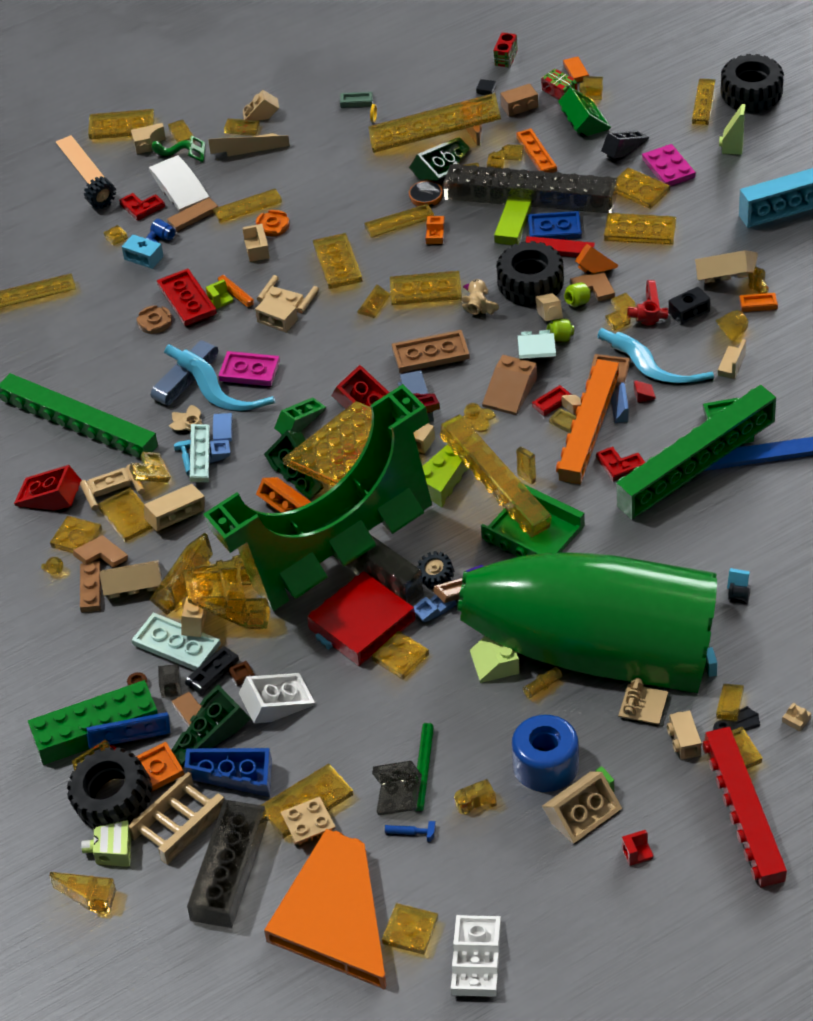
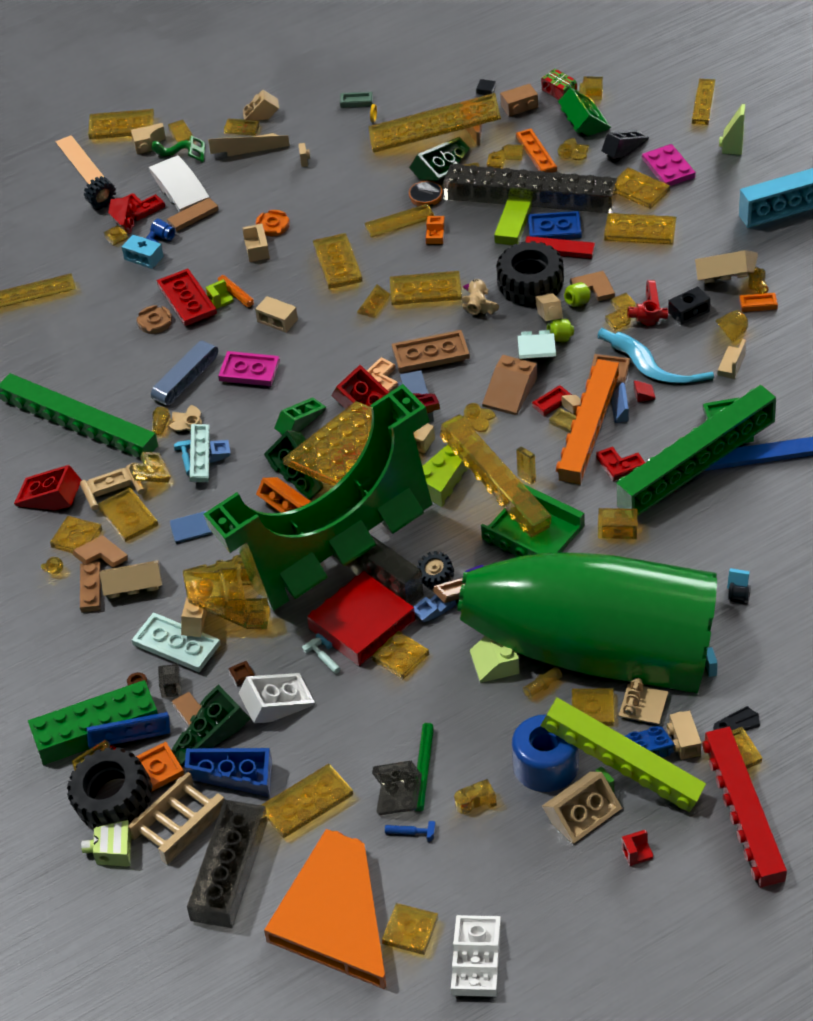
(89, 891): clear yellow slope -> none
(123, 212): none -> red slope
(160, 419): none -> clear yellow cone
(172, 588): clear yellow slope -> none
(174, 507): tan brick -> none
(189, 527): none -> medium blue slope
(208, 381): medium azure animal -> none
(211, 670): black plate -> none
(222, 427): medium blue slope -> none
(247, 205): clear yellow tile -> none
(287, 296): tan plate -> none
(304, 154): none -> tan plate
(307, 820): tan hinge -> none
(312, 645): none -> light aqua piece
(381, 370): none -> light nougat tile
(502, 57): piece -> none
(571, 150): none -> clear yellow plate
(575, 68): orange tile -> none
(594, 261): orange slope -> none
(595, 703): none -> clear yellow tile
(617, 523): none -> clear yellow brick
(623, 754): none -> lime brick
(654, 740): none -> blue hinge
(730, 702): clear yellow tile -> none
(752, 82): black tyre -> none
(796, 717): tan tile -> none

